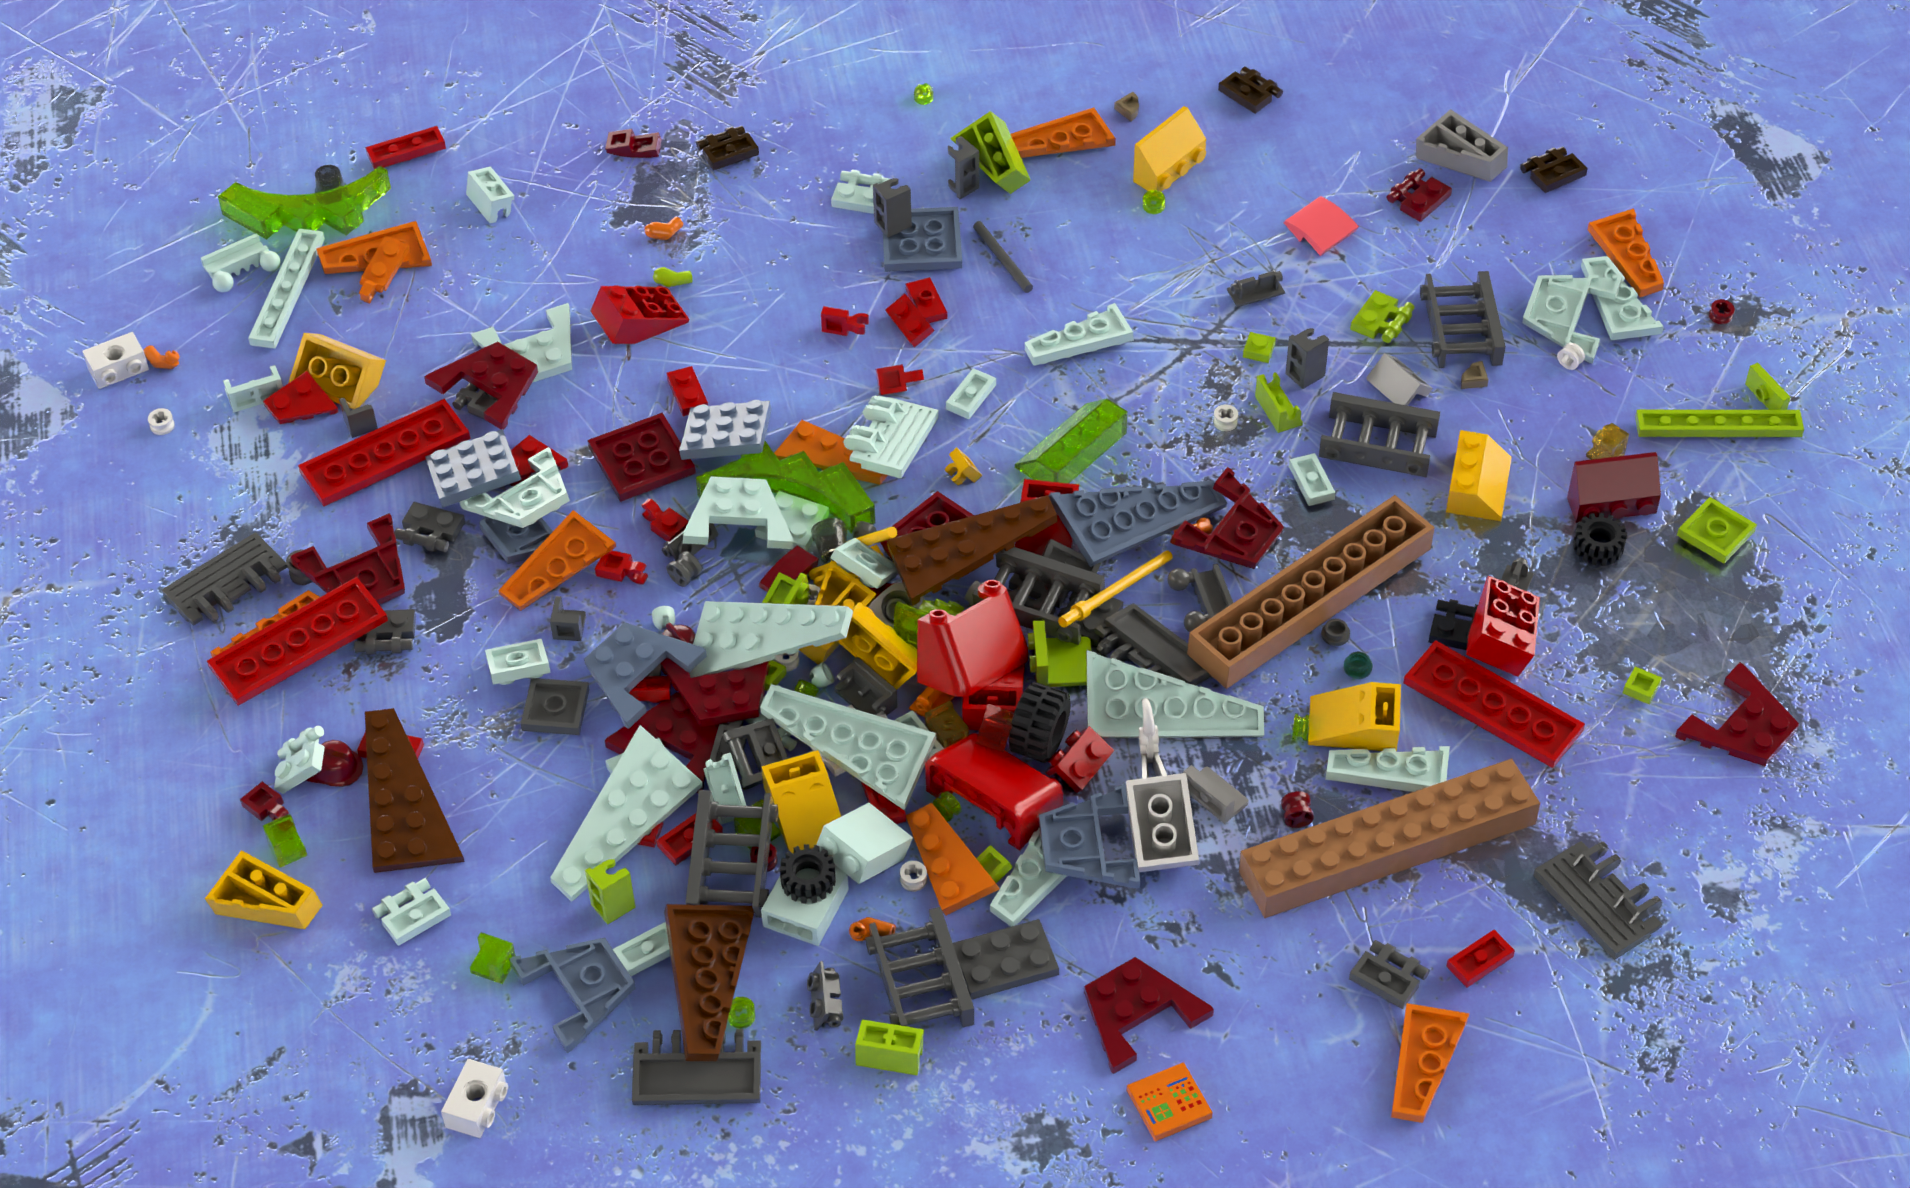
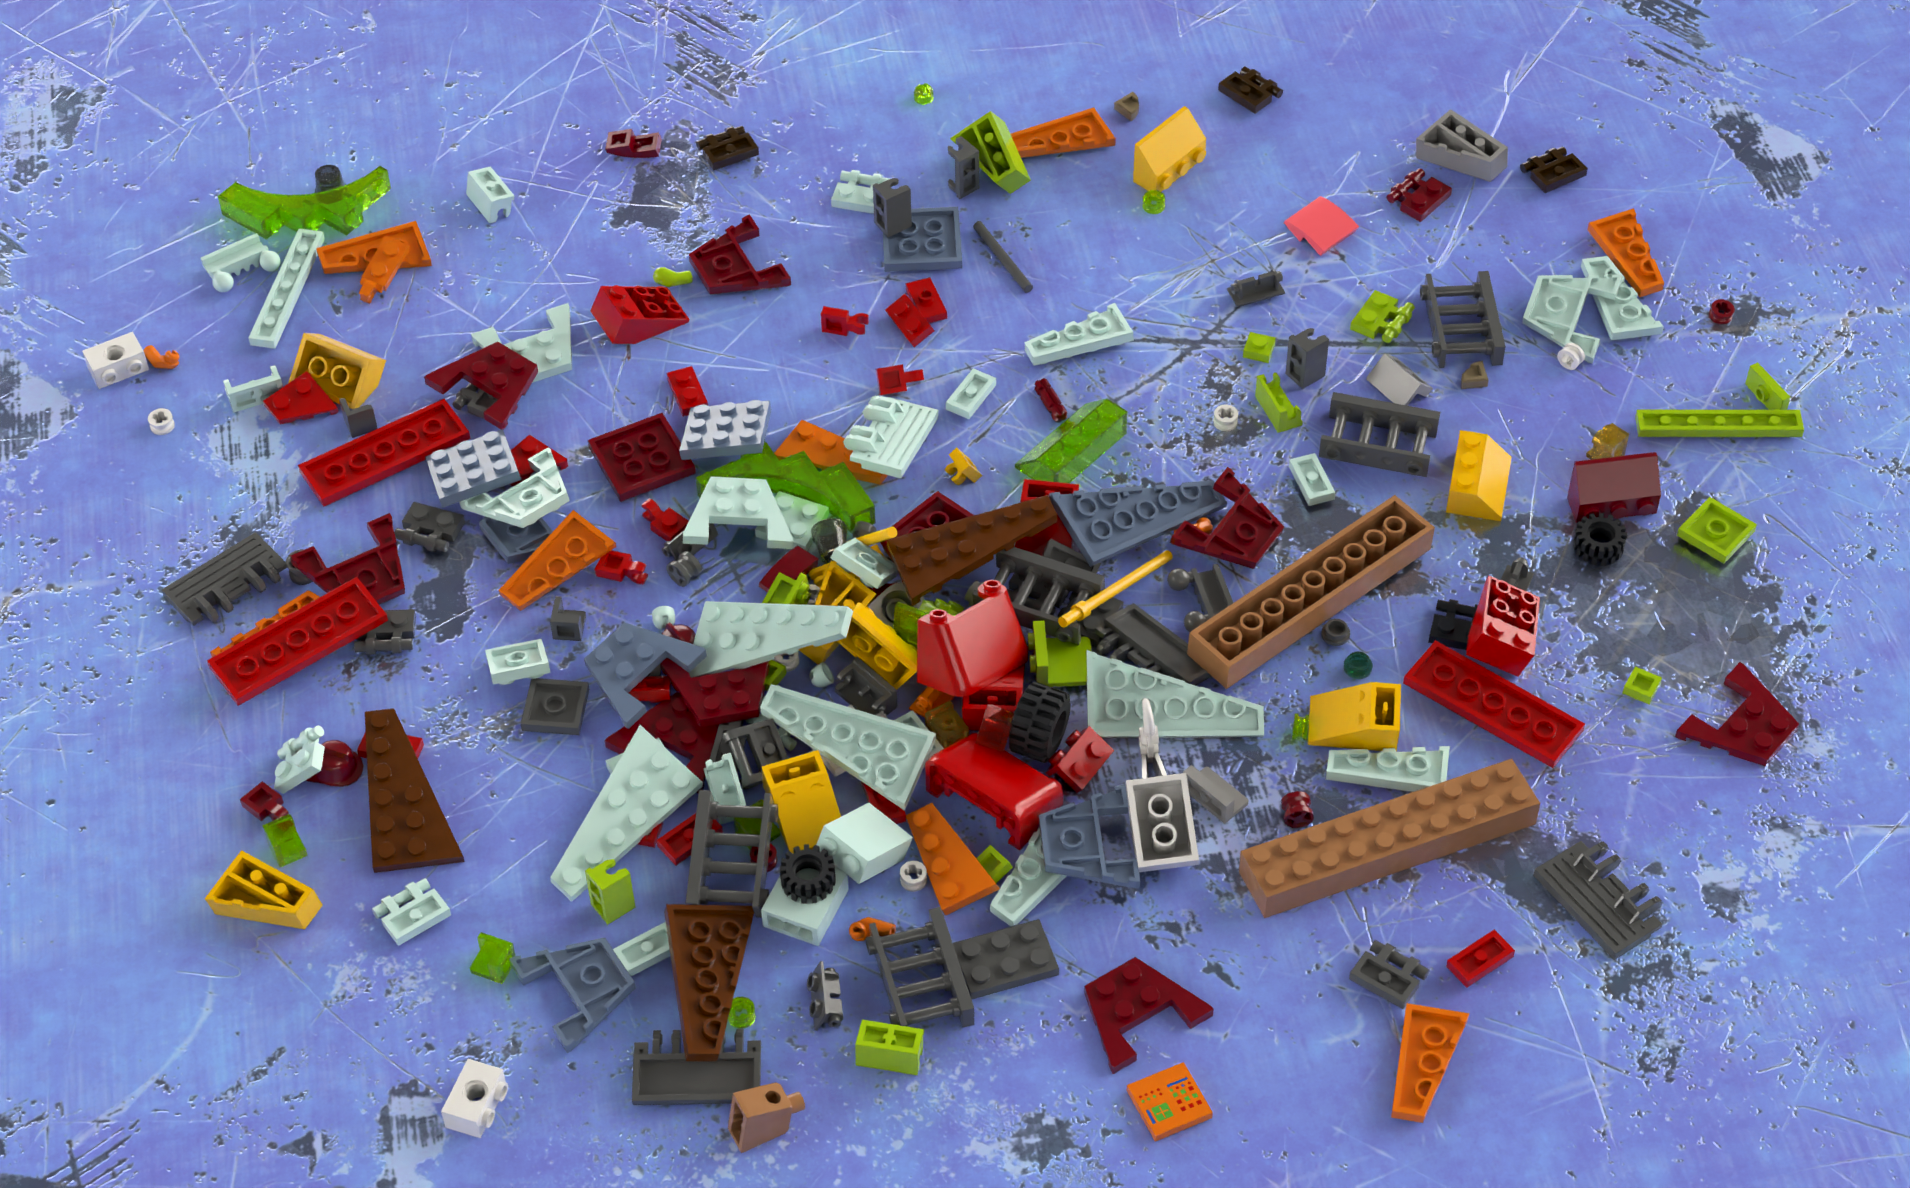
(406, 147): red plate -> none
(663, 231): orange arm -> none
(726, 267): none -> dark red wing
(761, 1114): none -> medium nougat torso
(806, 688): clear neon green hinge -> none
(947, 806): clear neon green bush -> none
(1051, 400): none -> dark red axle

